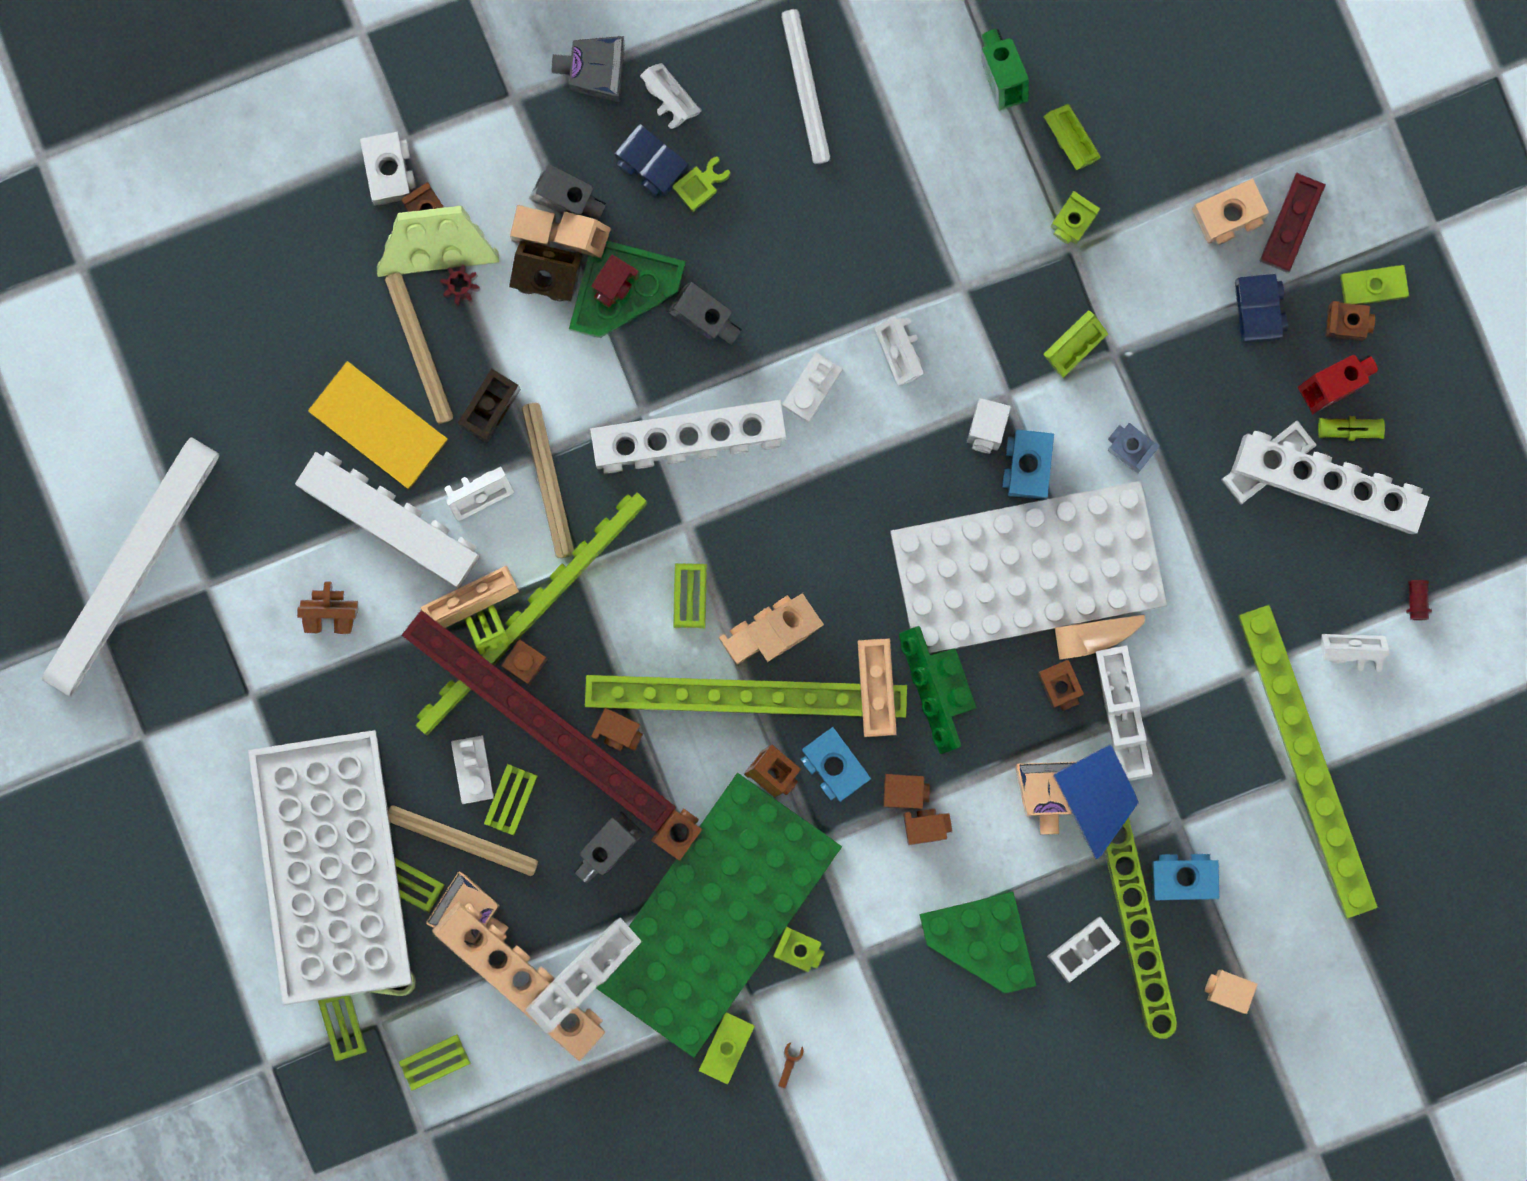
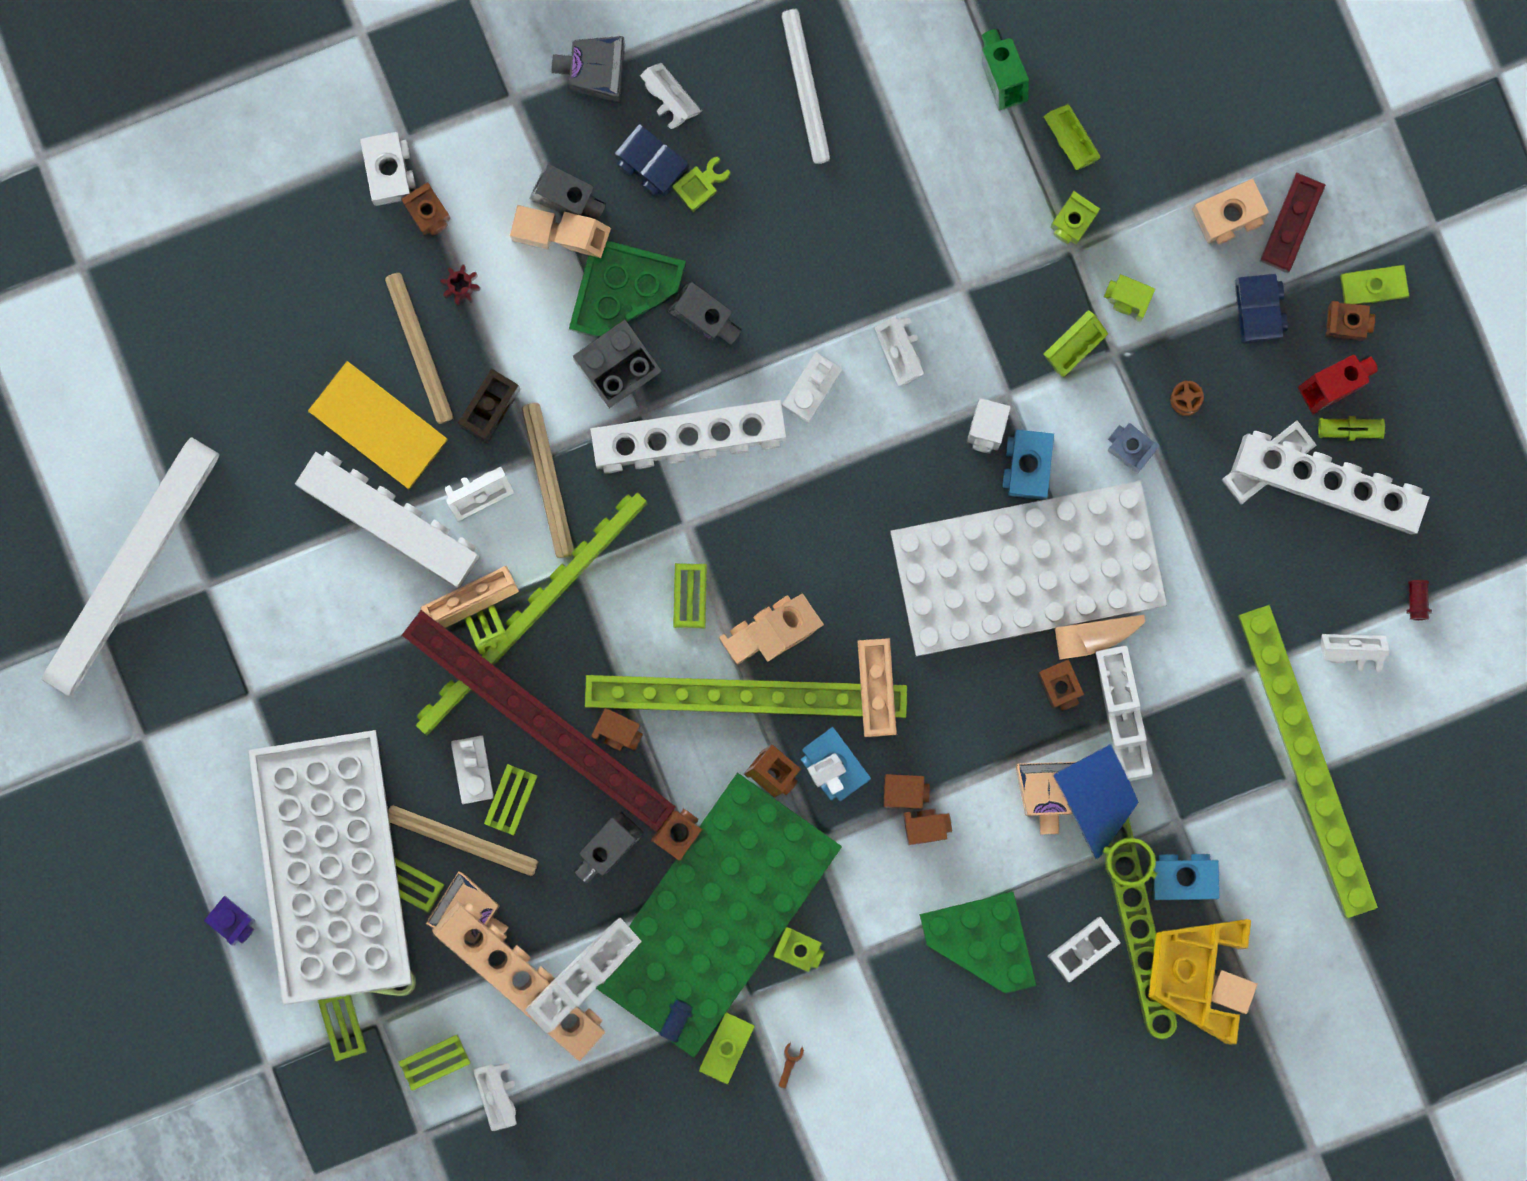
(230, 921): none -> dark purple bracket
(325, 606): dark orange hips -> none
(434, 242): yellowish green wing -> none
(496, 1101): none -> white plate
(524, 662): dark orange brick -> none
(560, 263): dark brown brick -> none
(613, 281): dark red brick -> none
(616, 364): none -> dark grey slope
(676, 1020): none -> dark blue pin
(827, 772): none -> white tile
(940, 687): green bracket -> none
(1129, 296): none -> lime brick
(1150, 872): none -> lime piece
(1185, 974): none -> yellow wing
(1189, 393): none -> dark orange wheel

